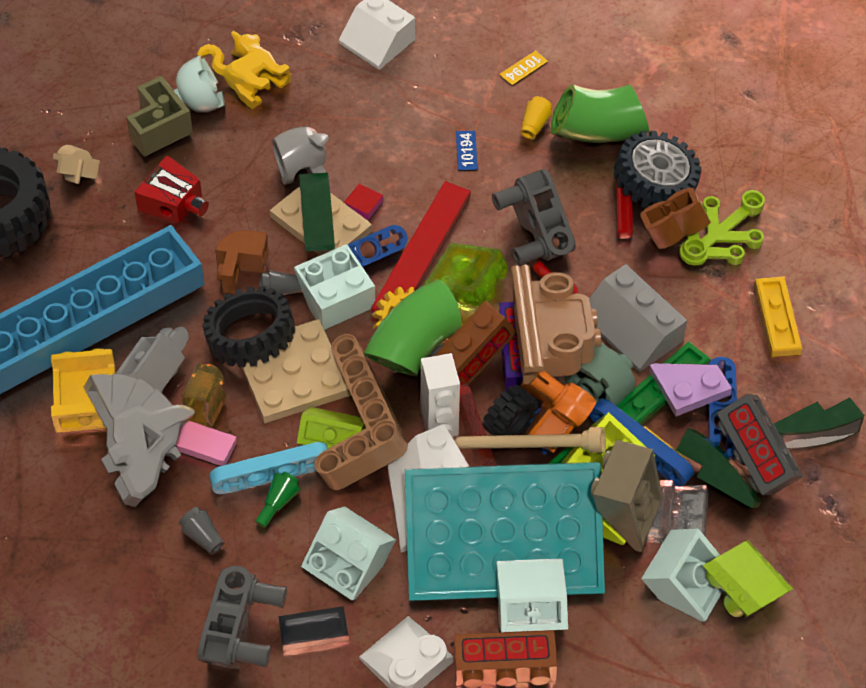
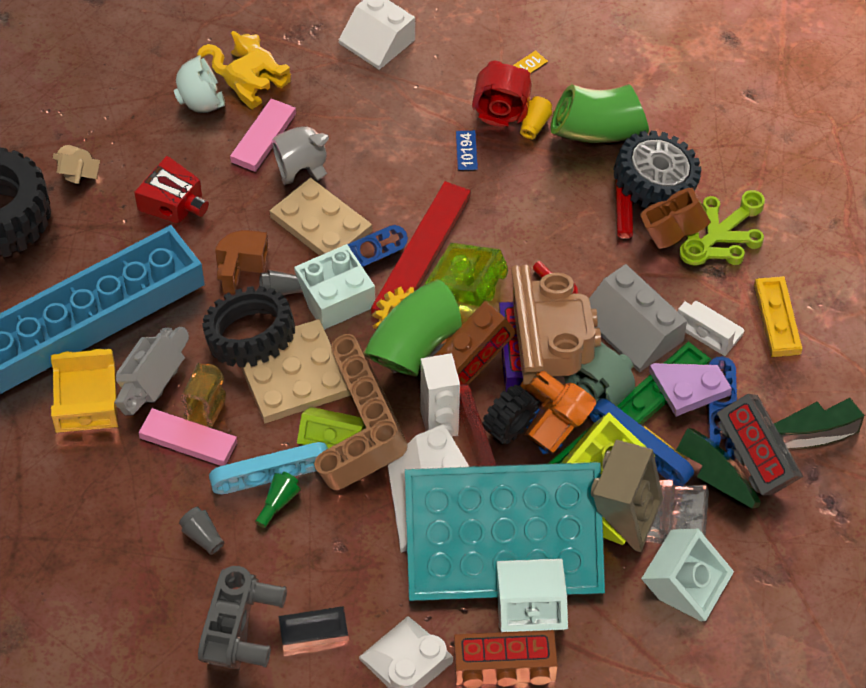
(139, 431): light grey animal -> none
(161, 117): olive brick -> none
(258, 139): none -> bright pink tile
(317, 212): dark green slope -> none
(347, 552): light aqua slope -> none
(364, 201): red tile -> none
(502, 94): none -> red brick
(547, 220): dark grey piece -> none
(591, 440): tan piece -> none
(710, 327): none -> white panel
(746, 579): lime slope -> none

